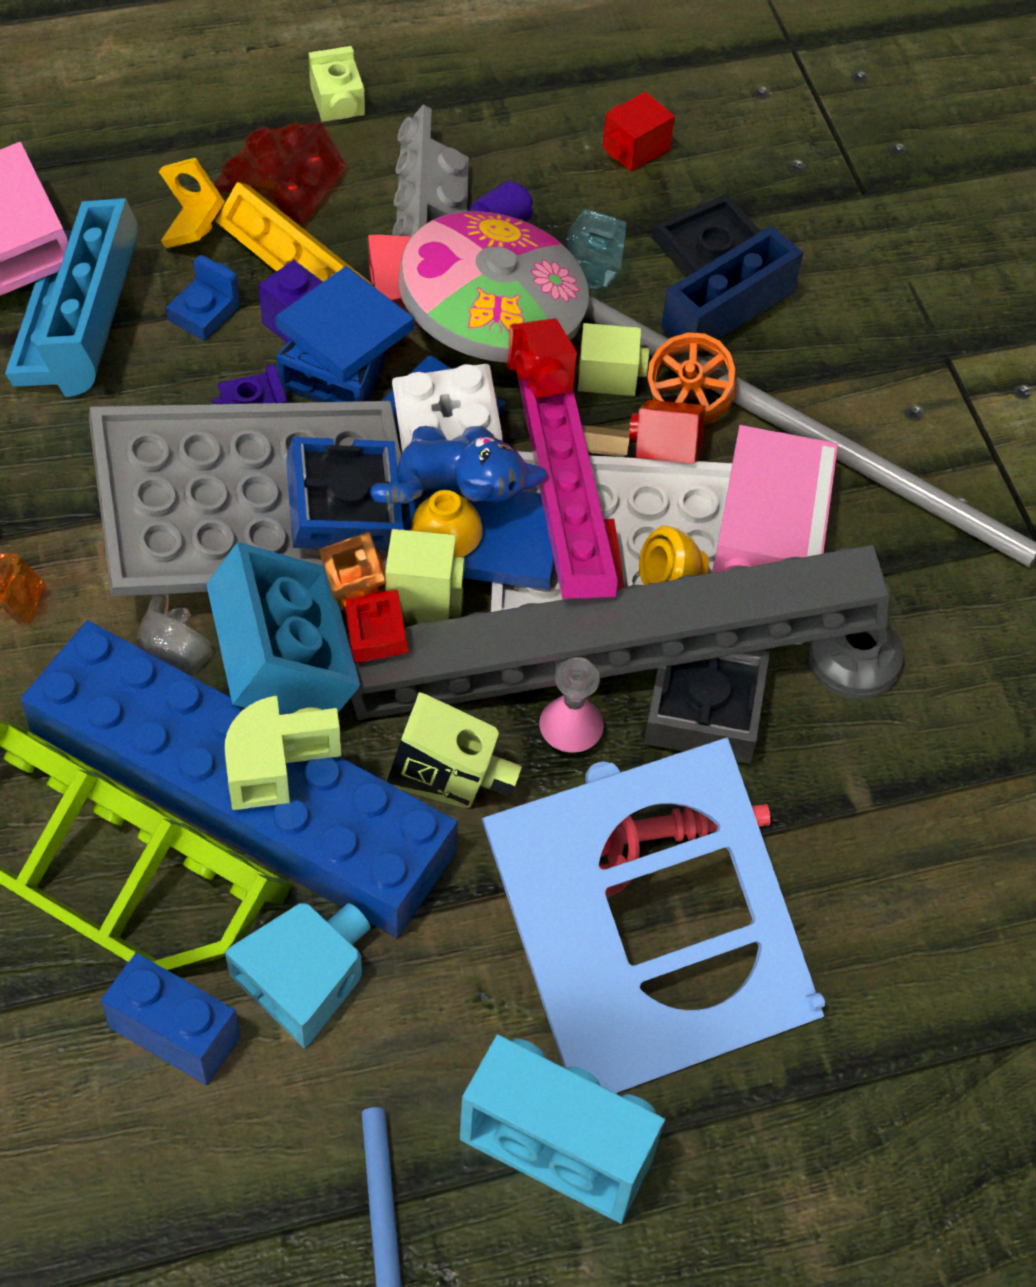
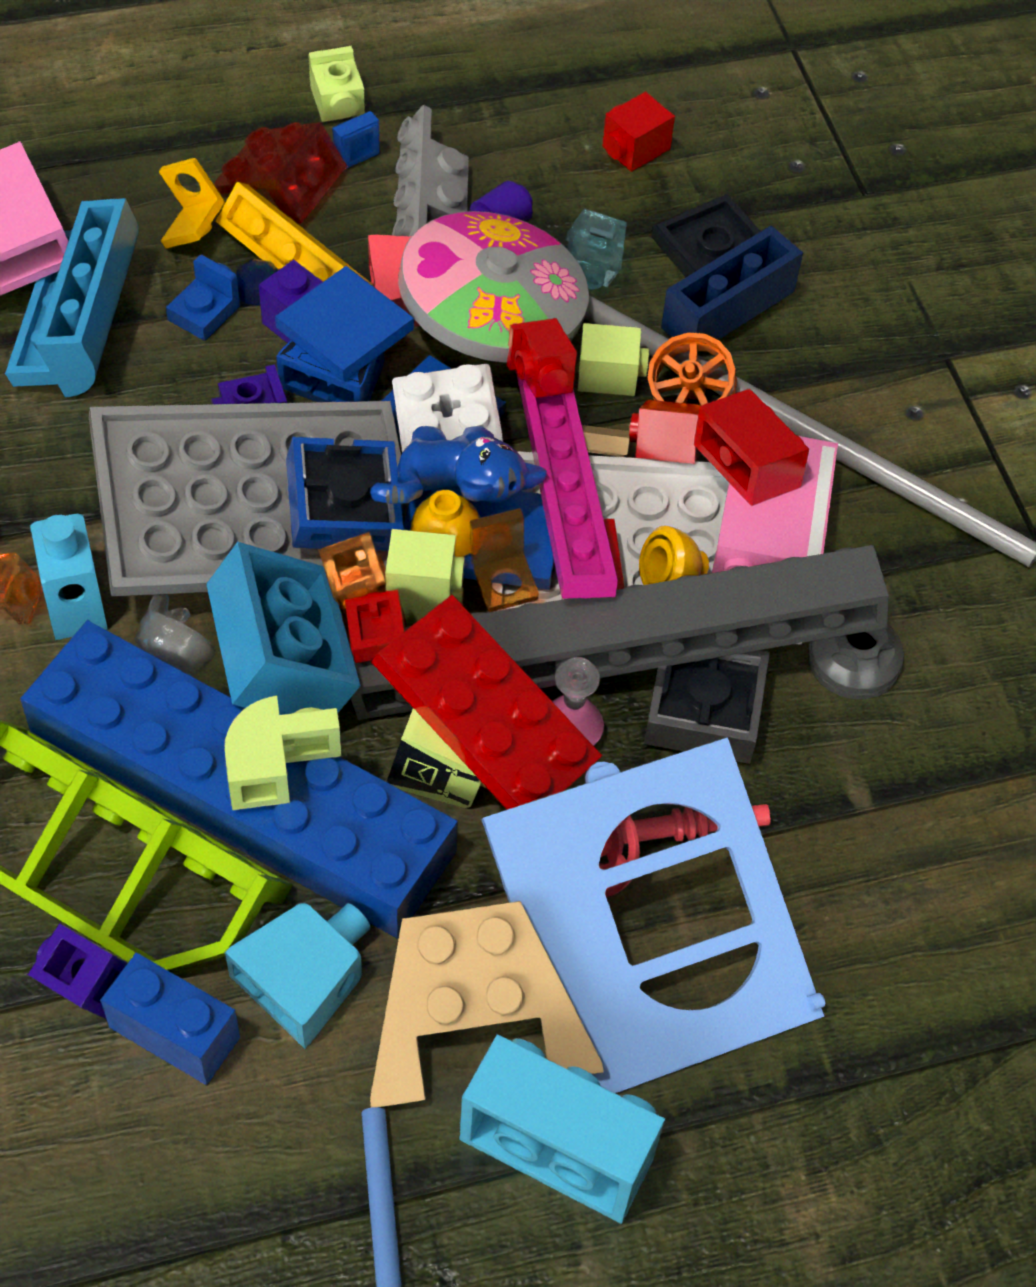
(62, 560): none -> medium azure torso
(76, 968): none -> dark purple brick
(250, 276): none -> clear blue tile
(357, 138): none -> blue tile
(468, 974): none -> tan wing
(485, 706): none -> red plate
(499, 549): none -> clear orange bracket
(751, 446): none -> red brick

